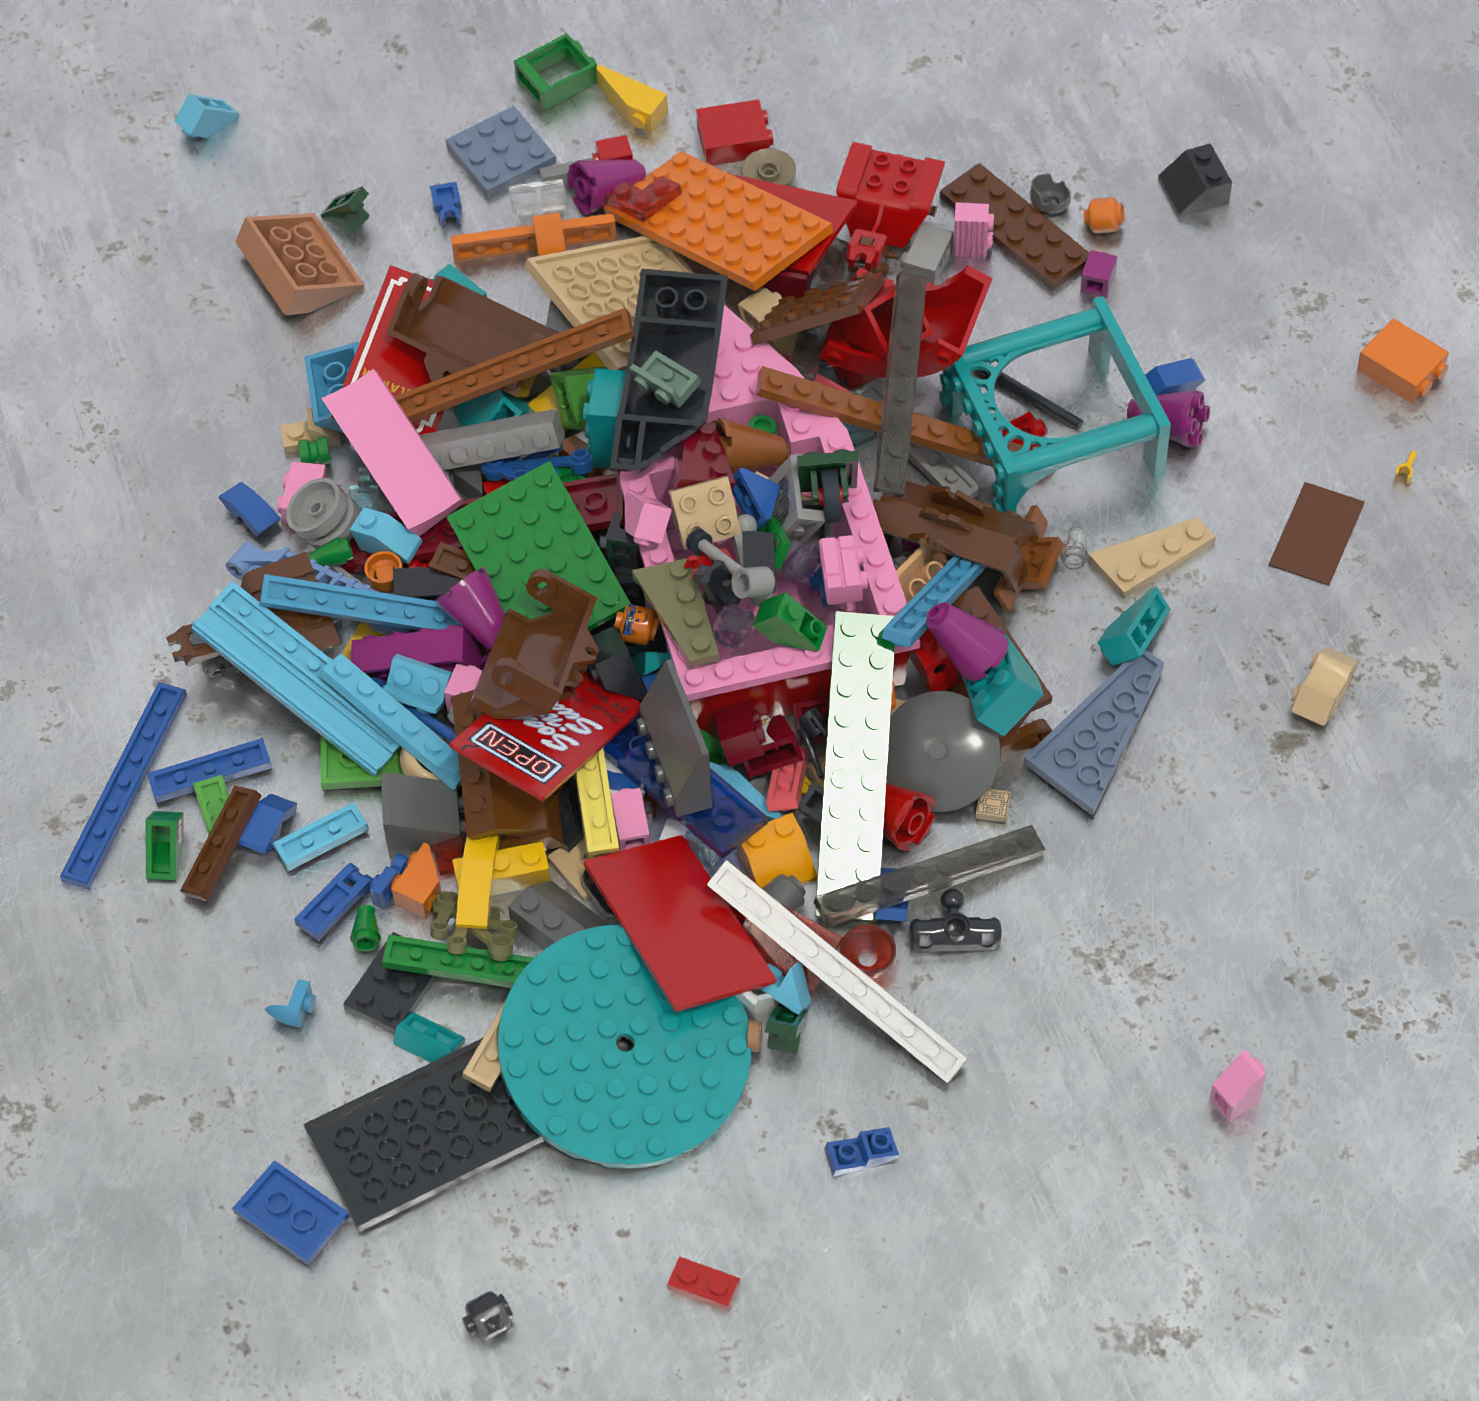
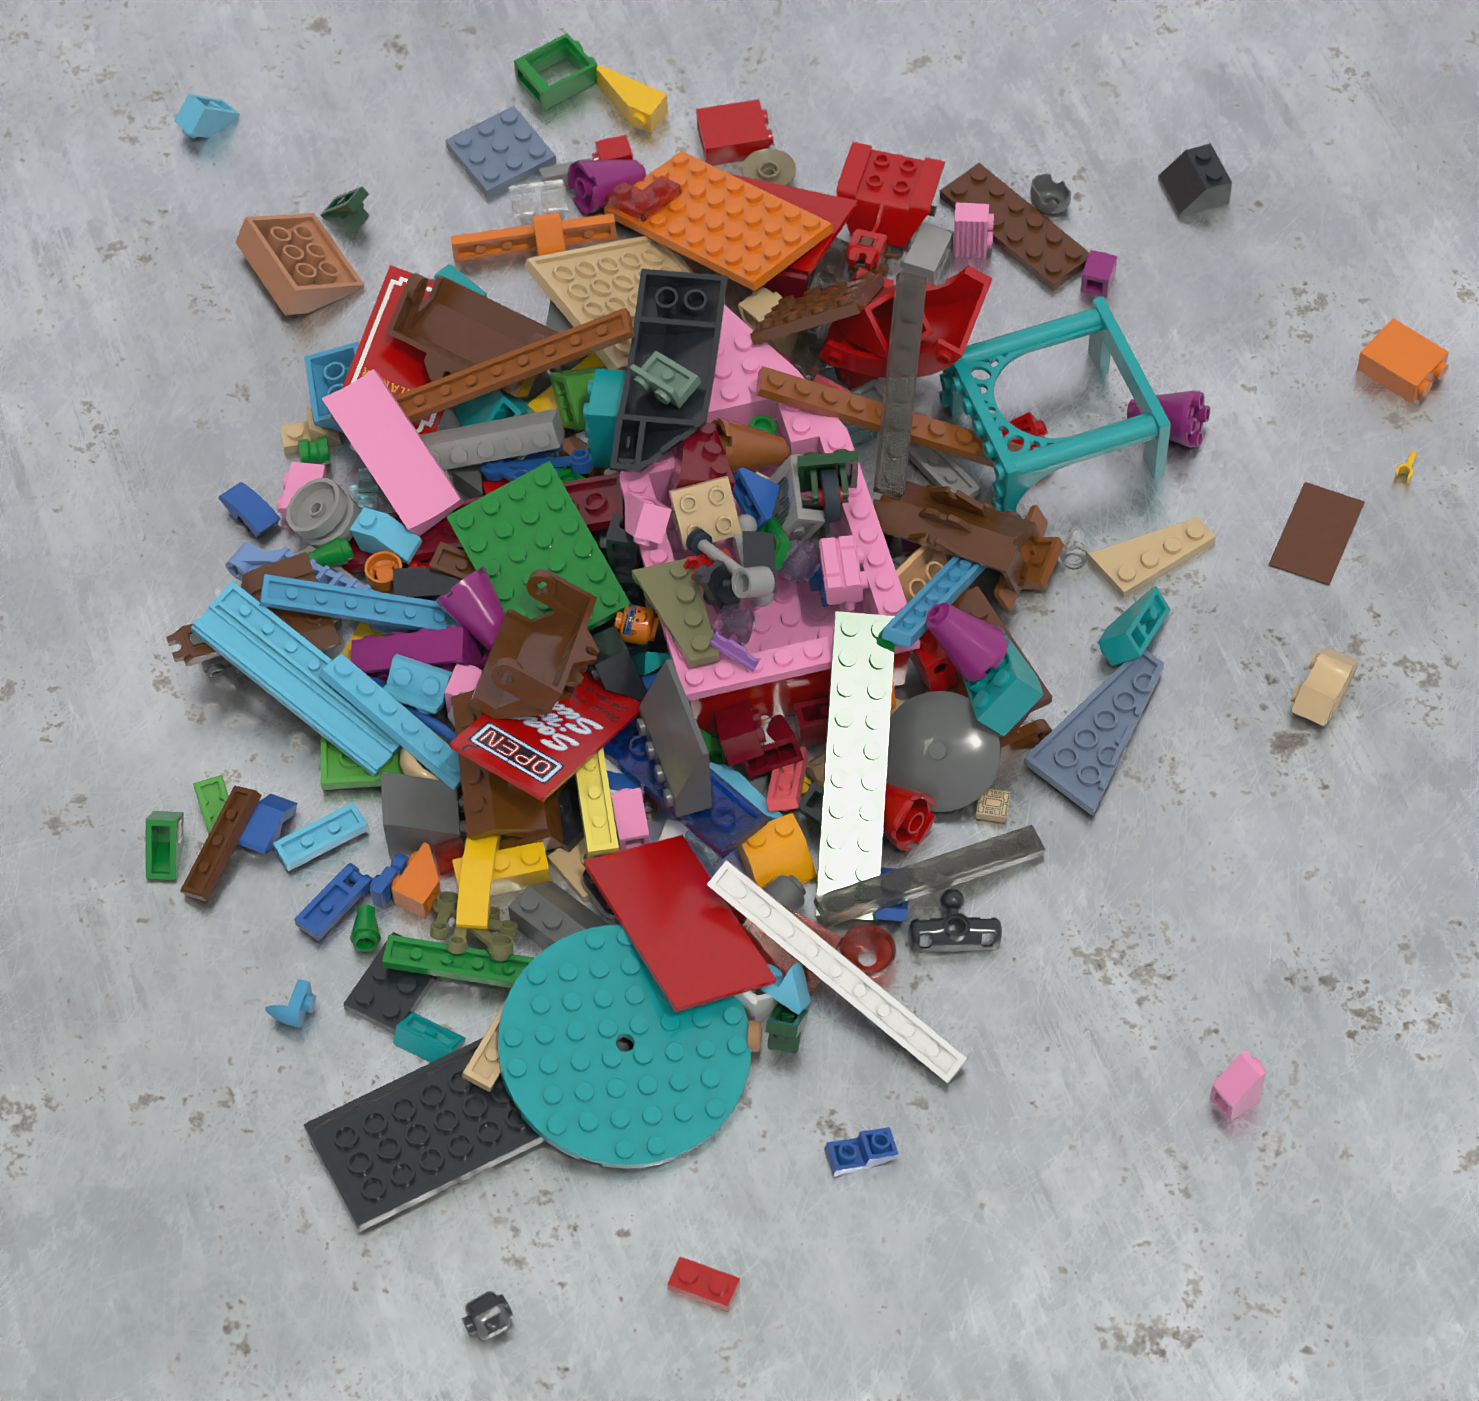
(123, 786): blue tile -> none
(230, 763): blue plate -> none
(291, 1212): blue plate -> none
(446, 201): blue plate -> none
(734, 651): none -> medium lavender piece
(789, 623): green slope -> none
(813, 724): black plant -> none
(1038, 400): black bar -> none
(1104, 215): orange head -> none
(1175, 377): blue slope -> none

